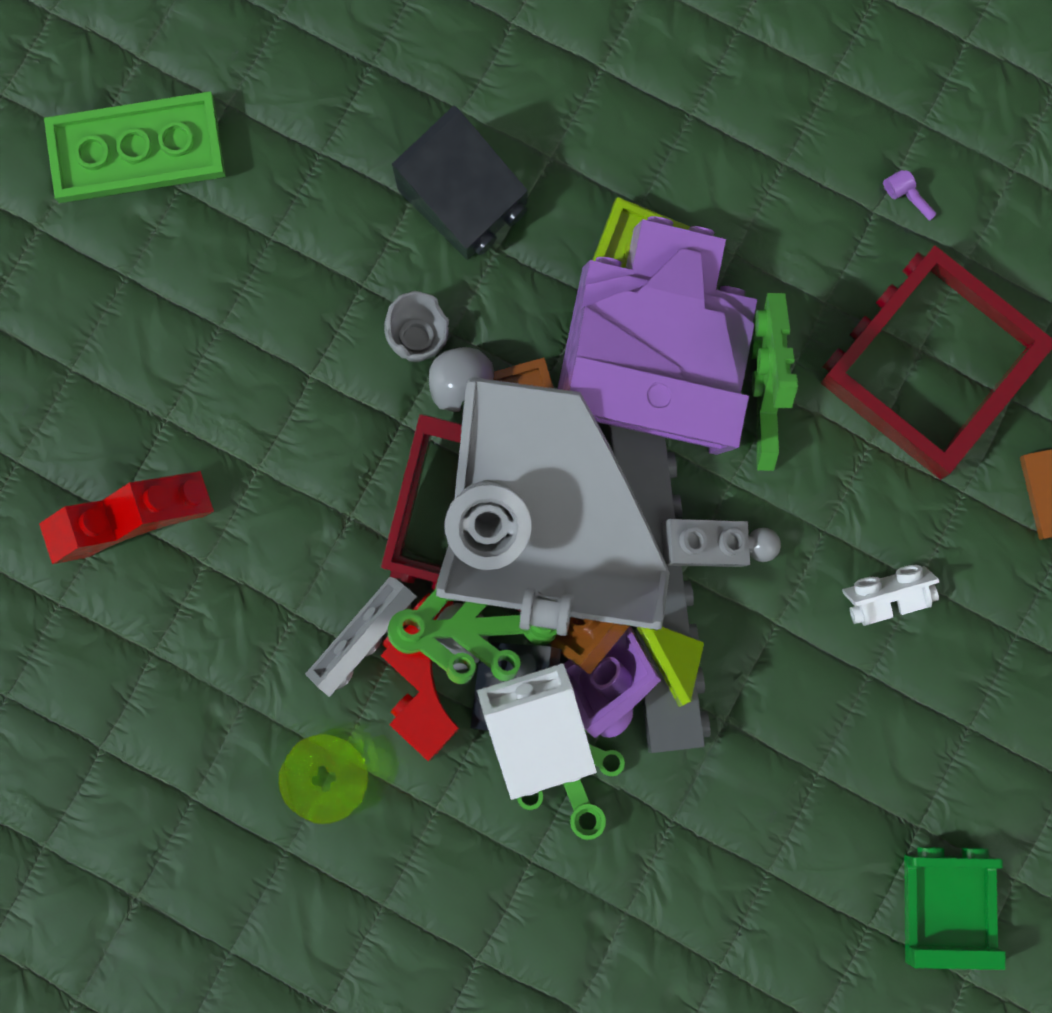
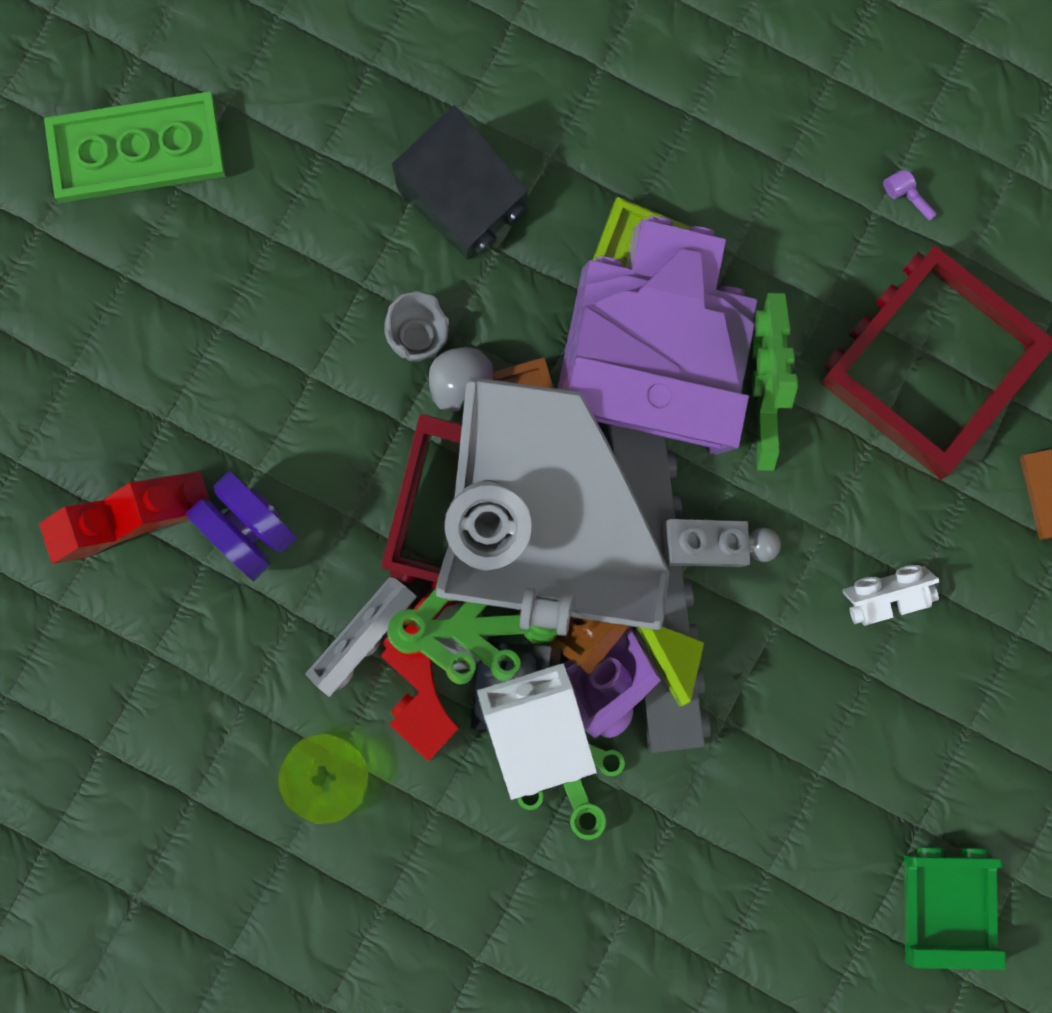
(242, 525): none -> dark purple wheel

